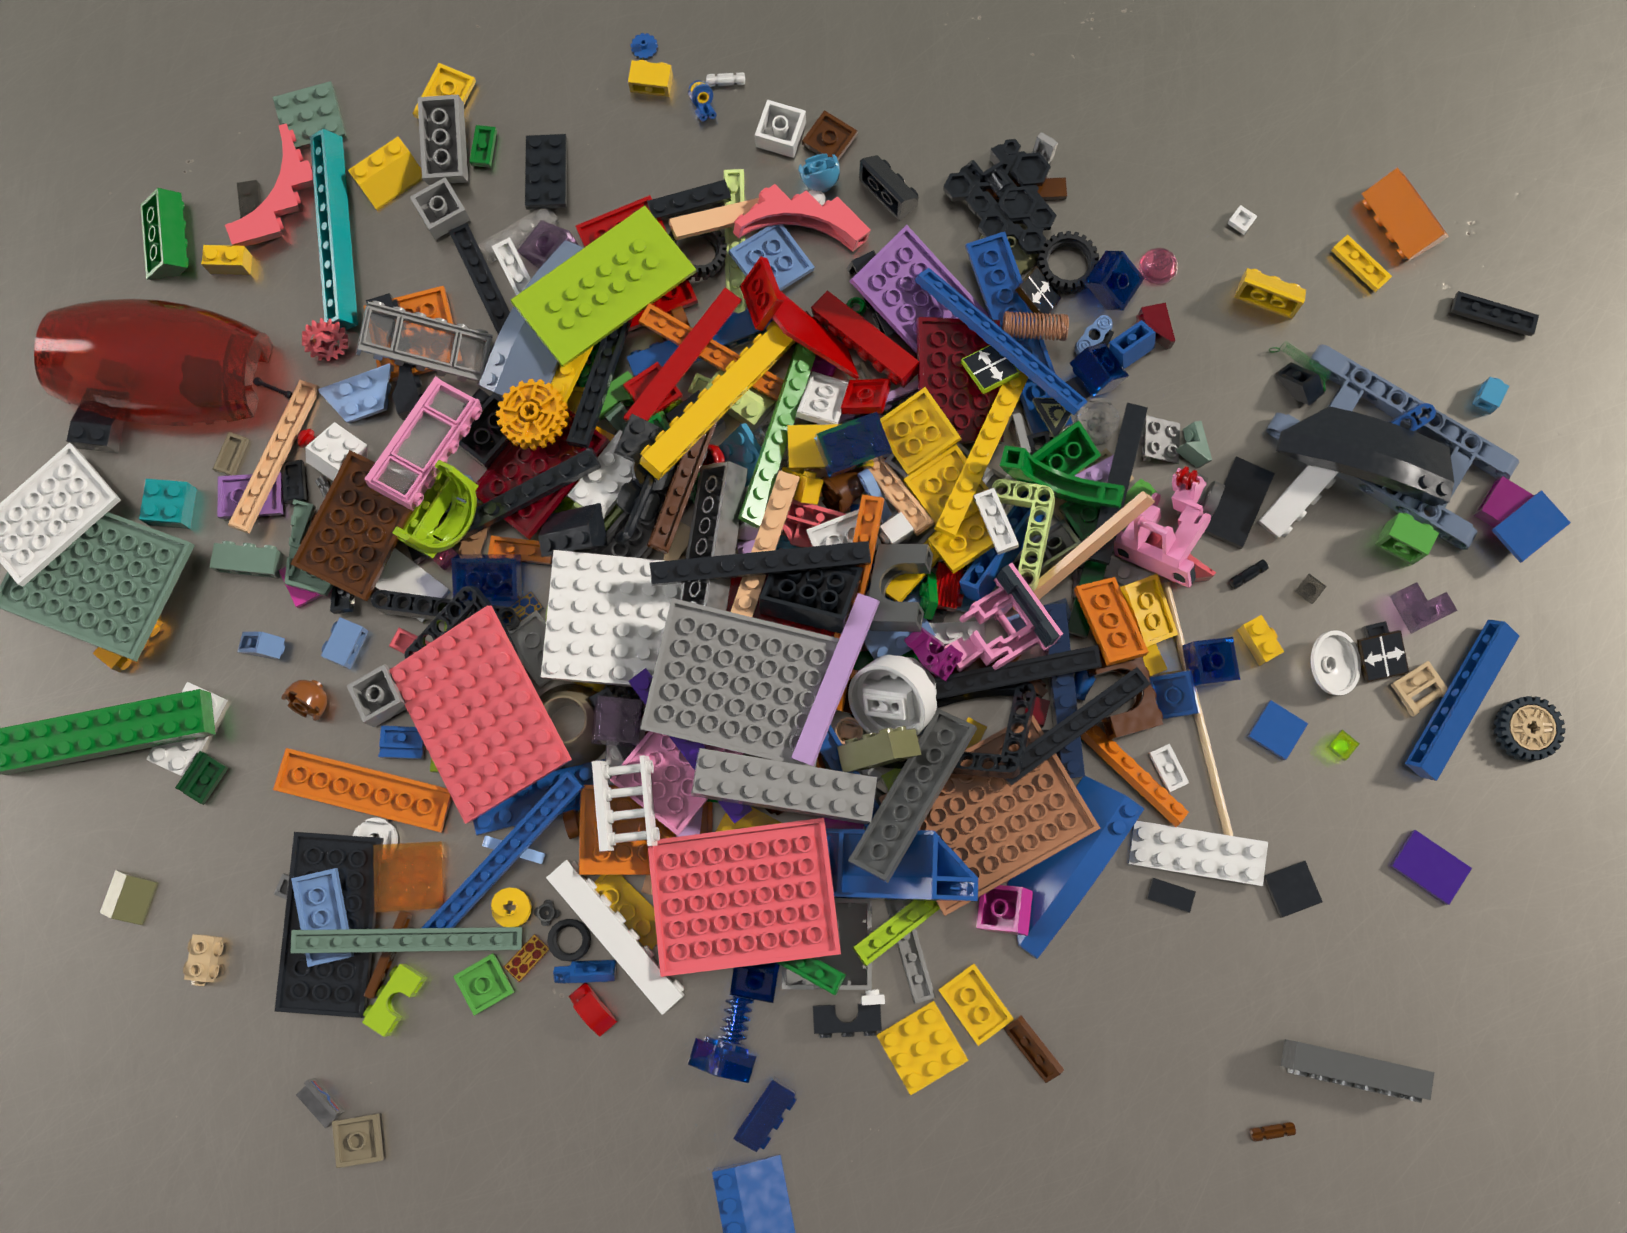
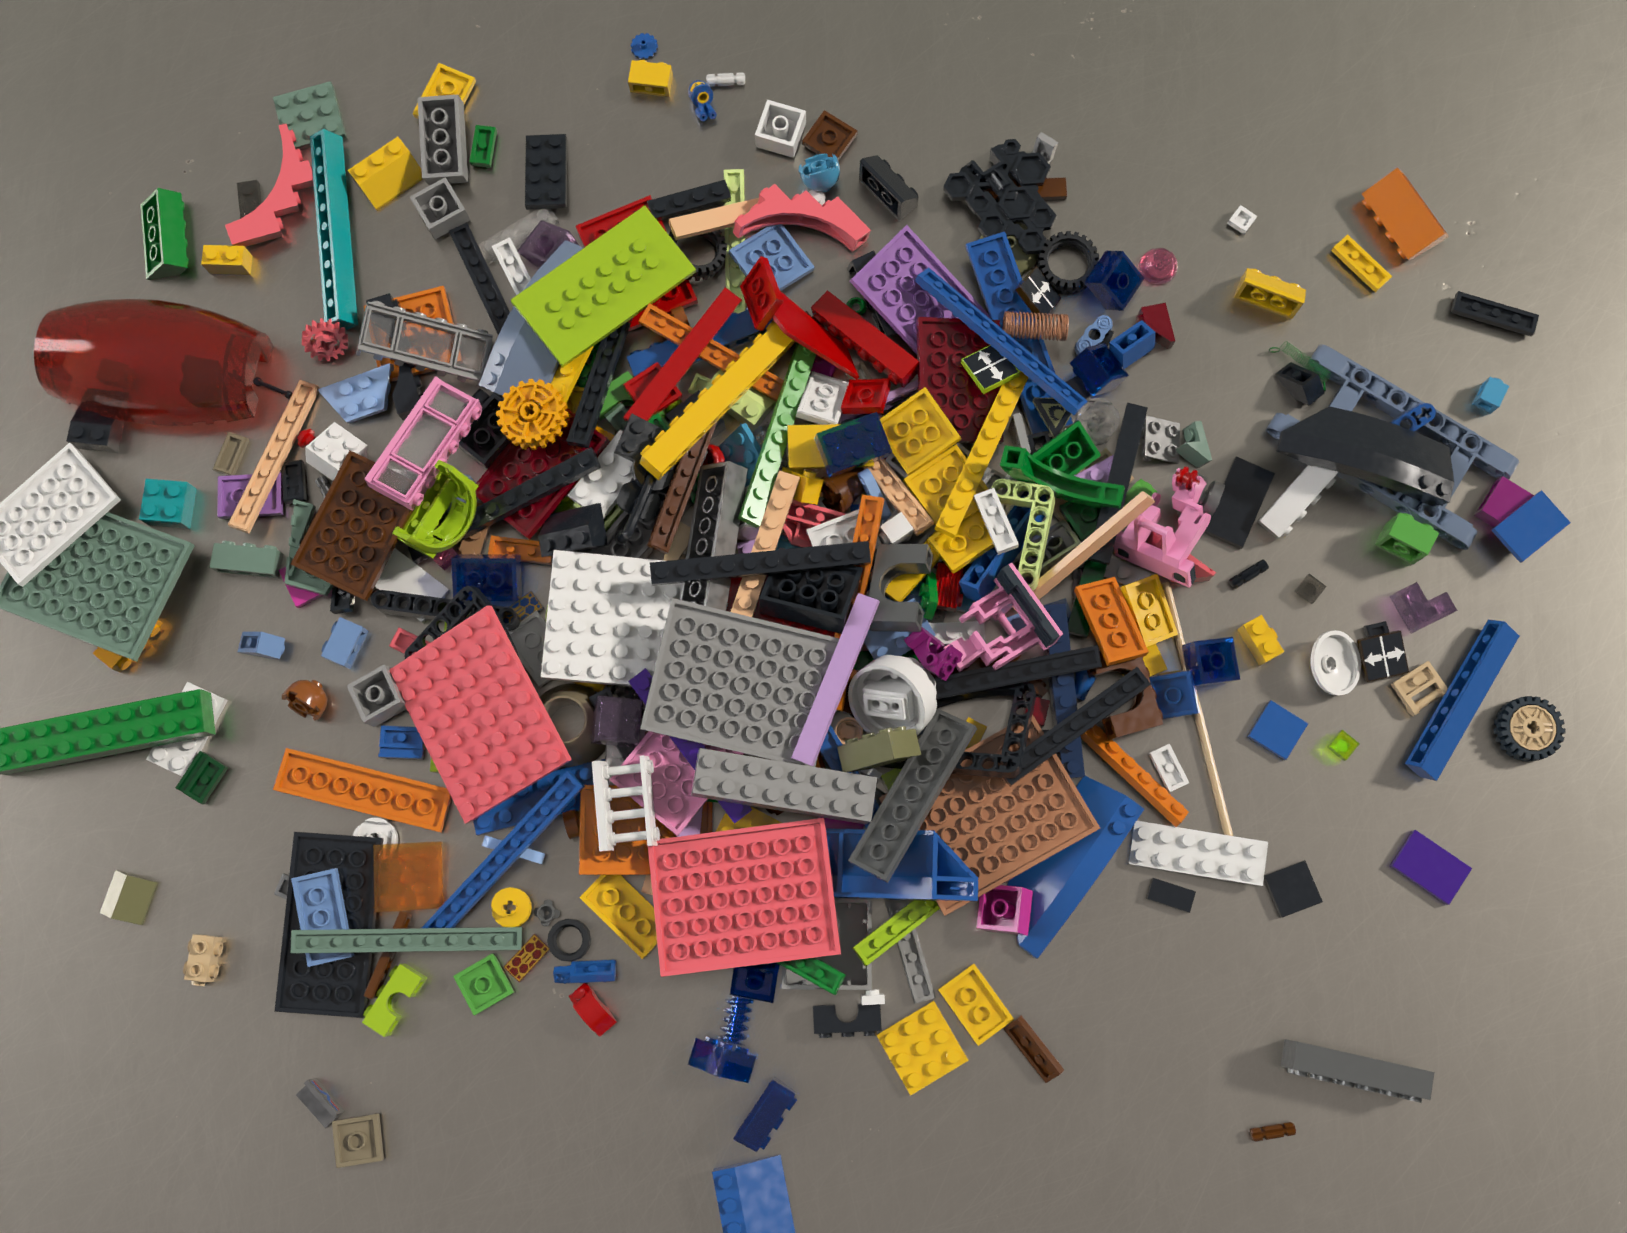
(615, 935): white brick -> none

